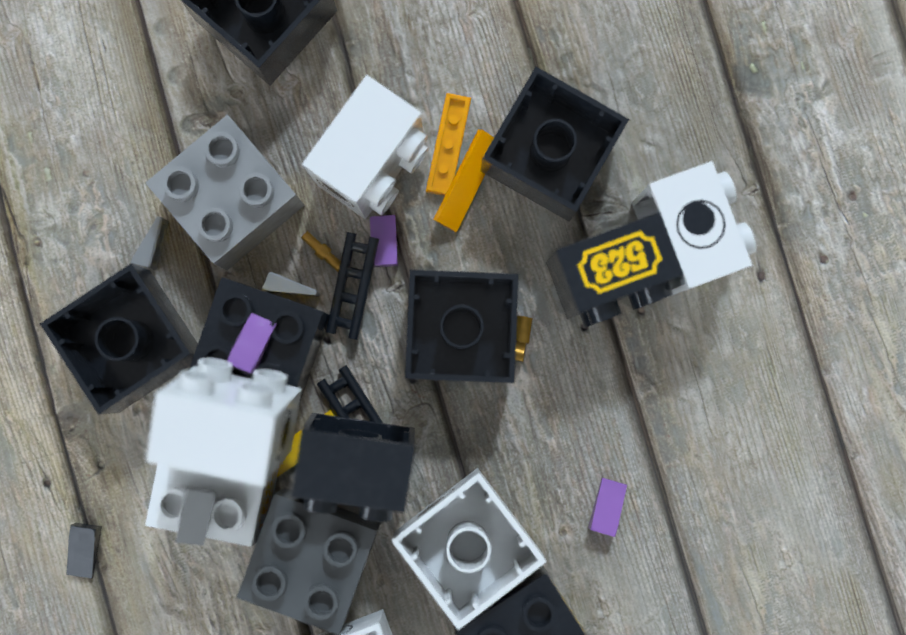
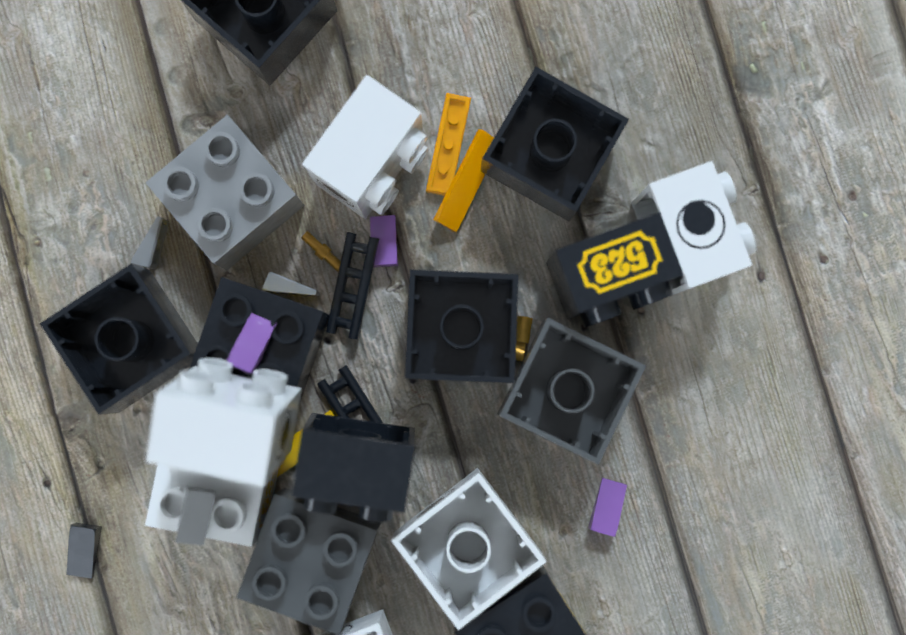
(571, 390): none -> dark grey brick

